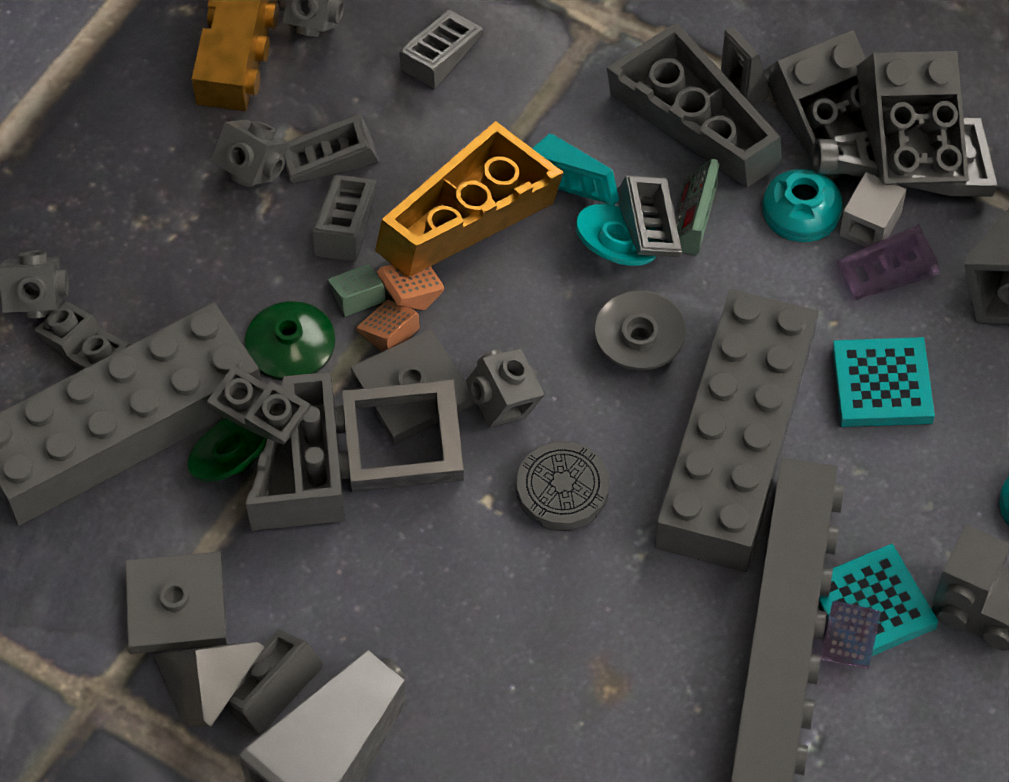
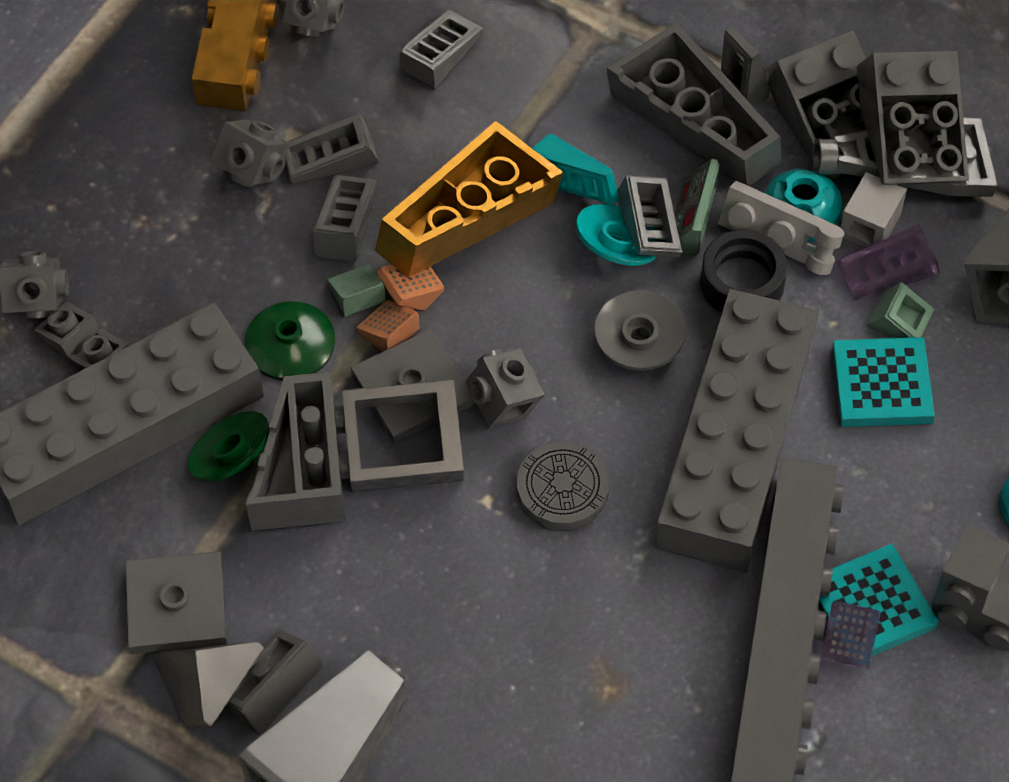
(258, 406): dark grey slope -> none
(744, 245): none -> black tyre
(785, 224): none -> light grey plate
(900, 313): none -> sand green slope

